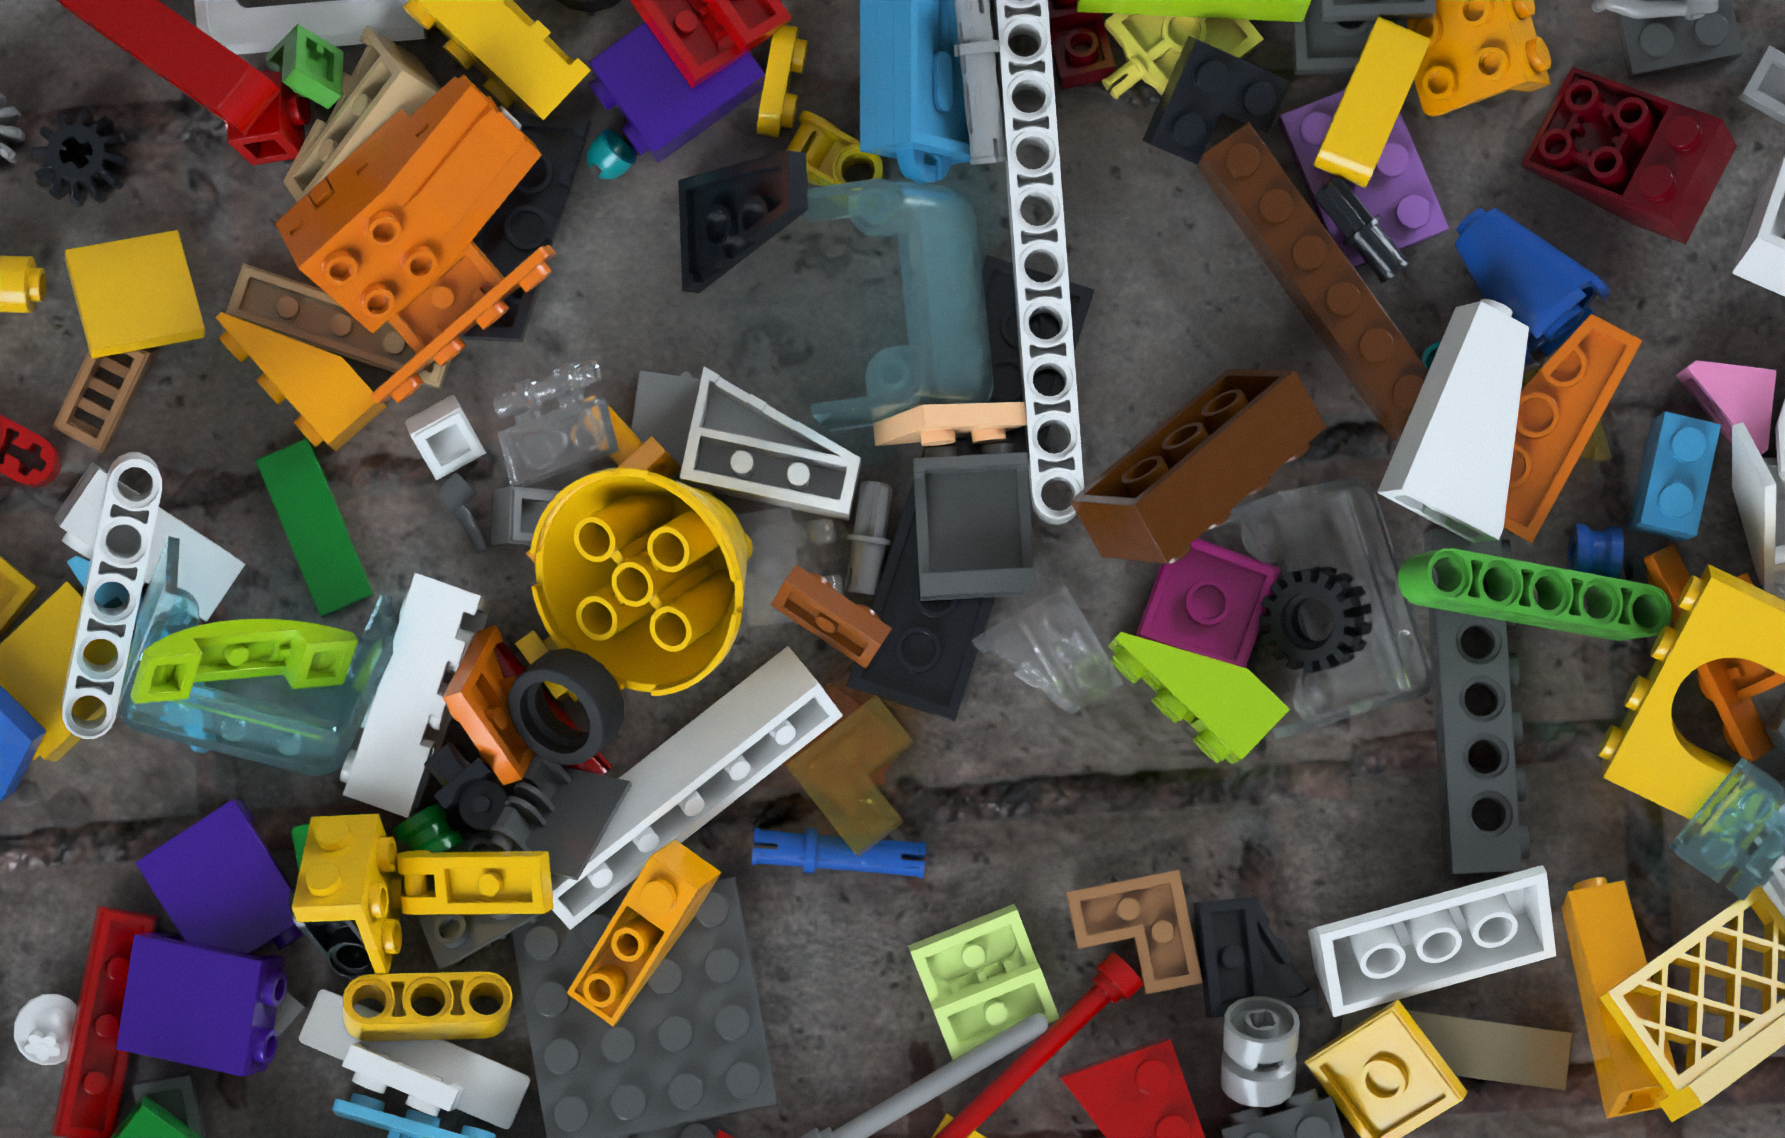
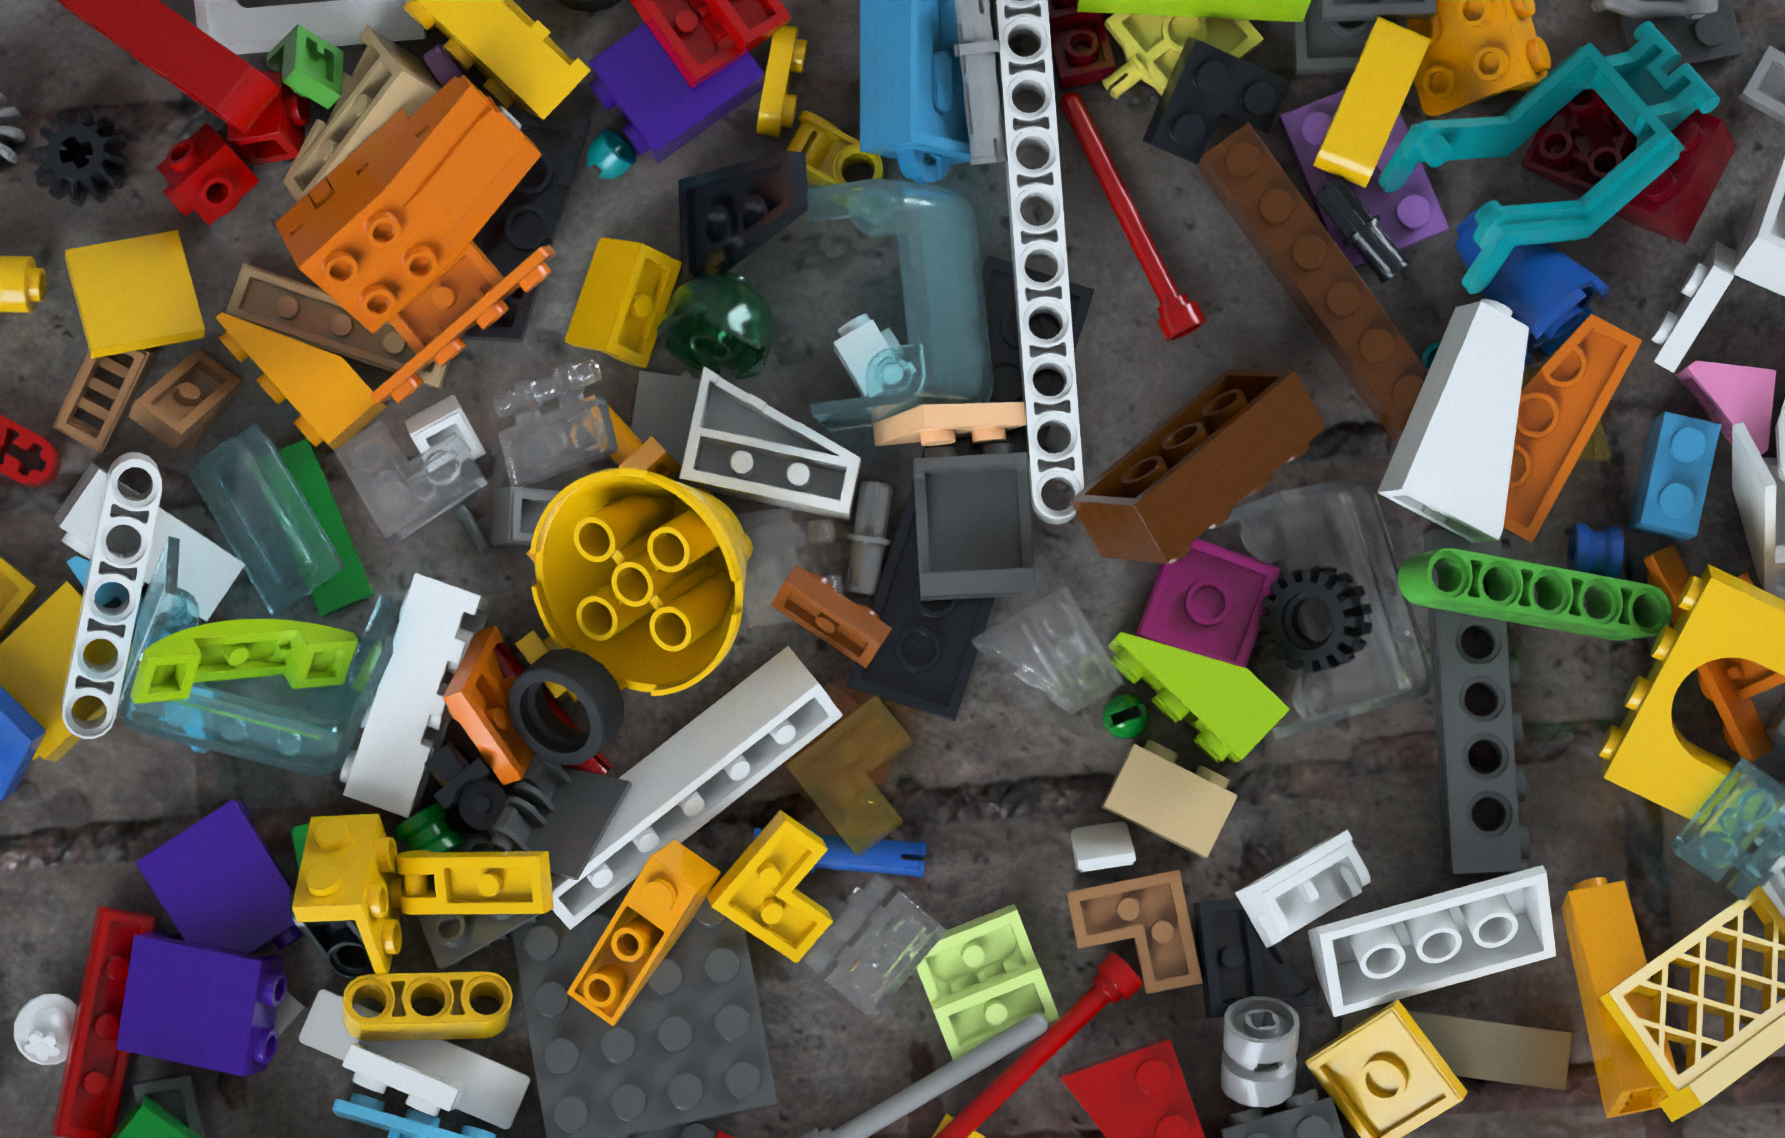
(186, 401): none -> medium nougat slope
(205, 175): none -> red brick
(266, 519): none -> clear light blue piece
(405, 492): none -> clear plate
(443, 65): none -> medium lavender tile
(623, 300): none -> yellow panel
(719, 323): none -> clear green cylinder
(762, 890): none -> yellow plate
(858, 345): none -> white brick
(885, 952): none -> clear plate
(1102, 846): none -> white slope
(1128, 728): none -> green hinge
(1170, 799): none -> tan brick
(1176, 311): none -> red piece
(1304, 888): none -> white hinge
(1628, 82): none -> teal piece
(1702, 292): none -> white wing

